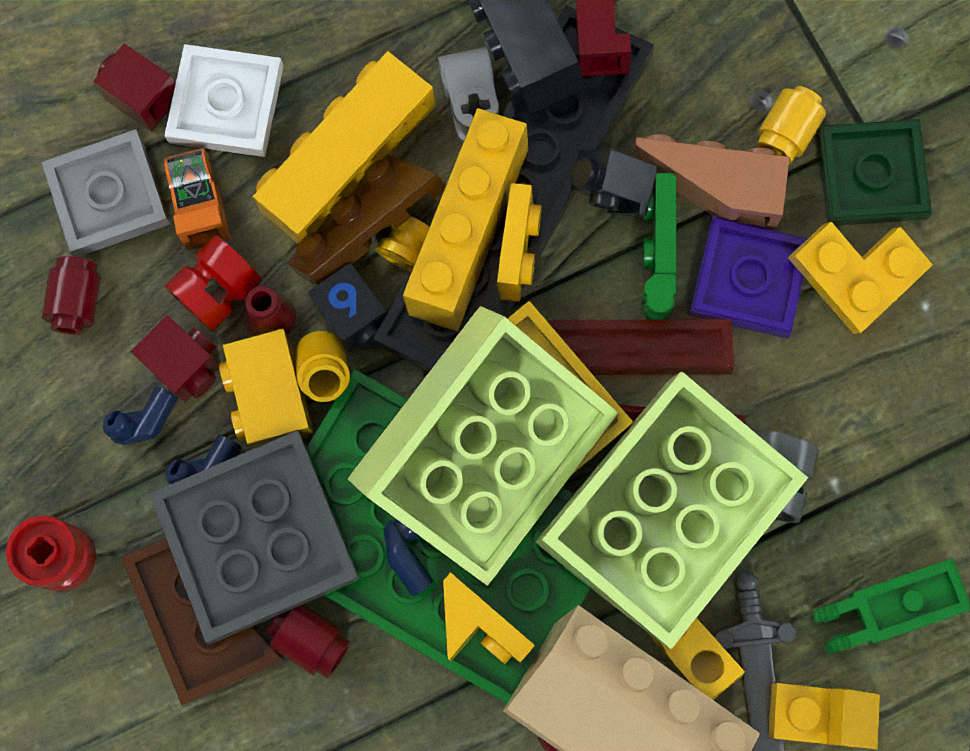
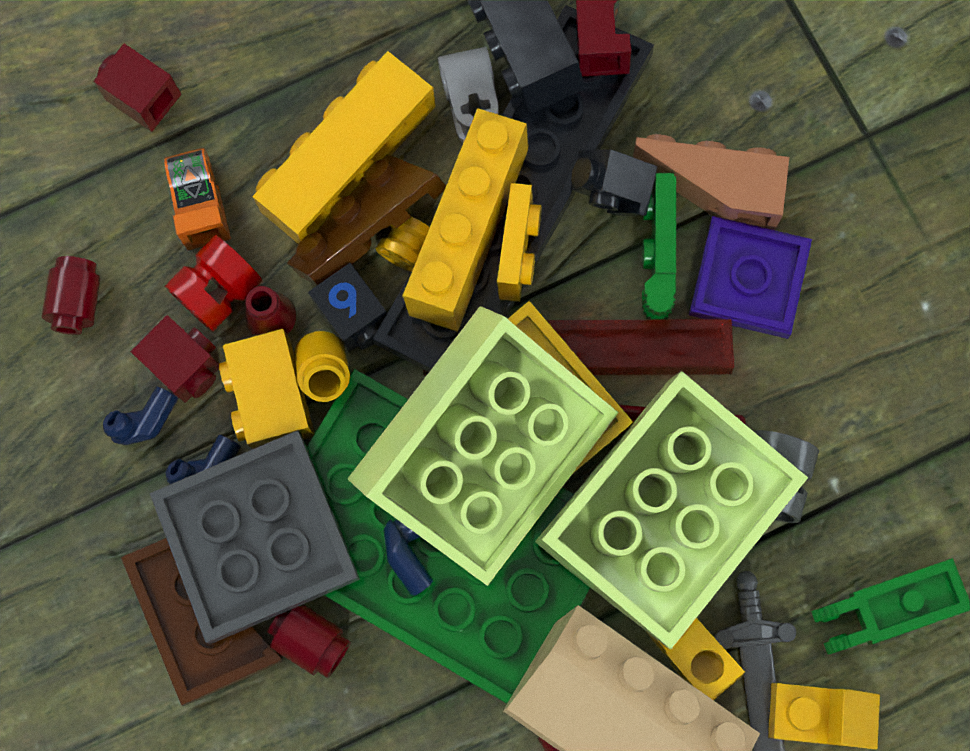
(50, 554): red wheel -> none
(105, 193): light grey plate -> none
(224, 100): white plate -> none
(468, 613): yellow slope -> none
(792, 122): yellow brick -> none
(857, 285): yellow plate -> none
(874, 172): dark green tile -> none

